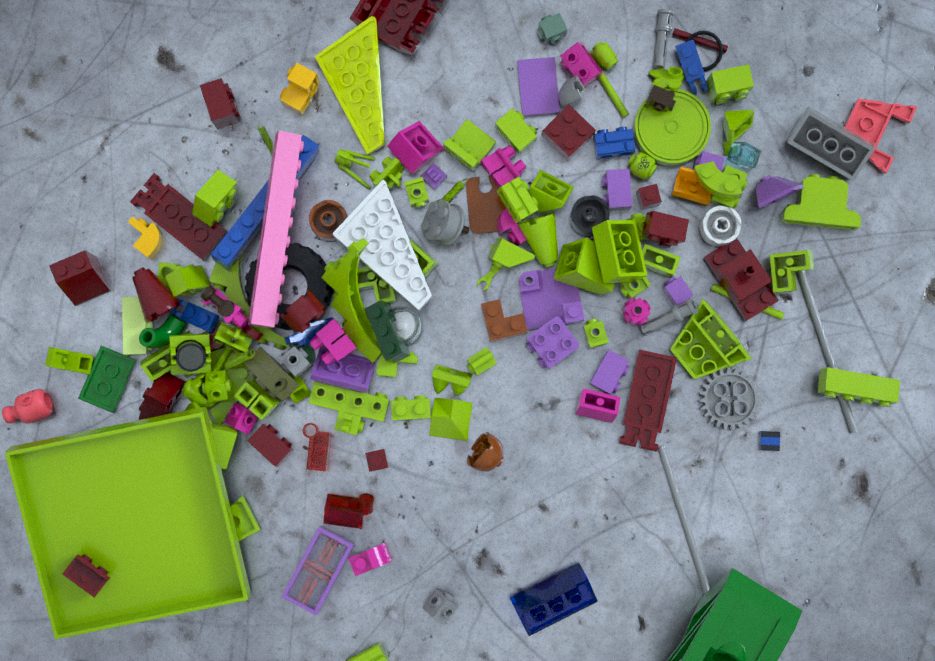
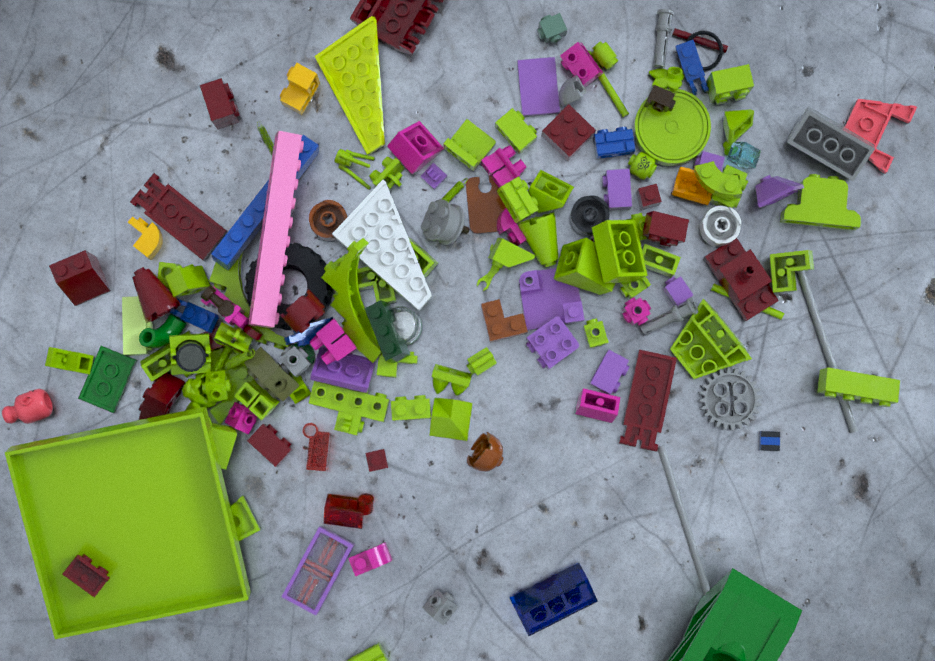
(214, 198): lime brick -> none
(411, 186): lime brick -> none

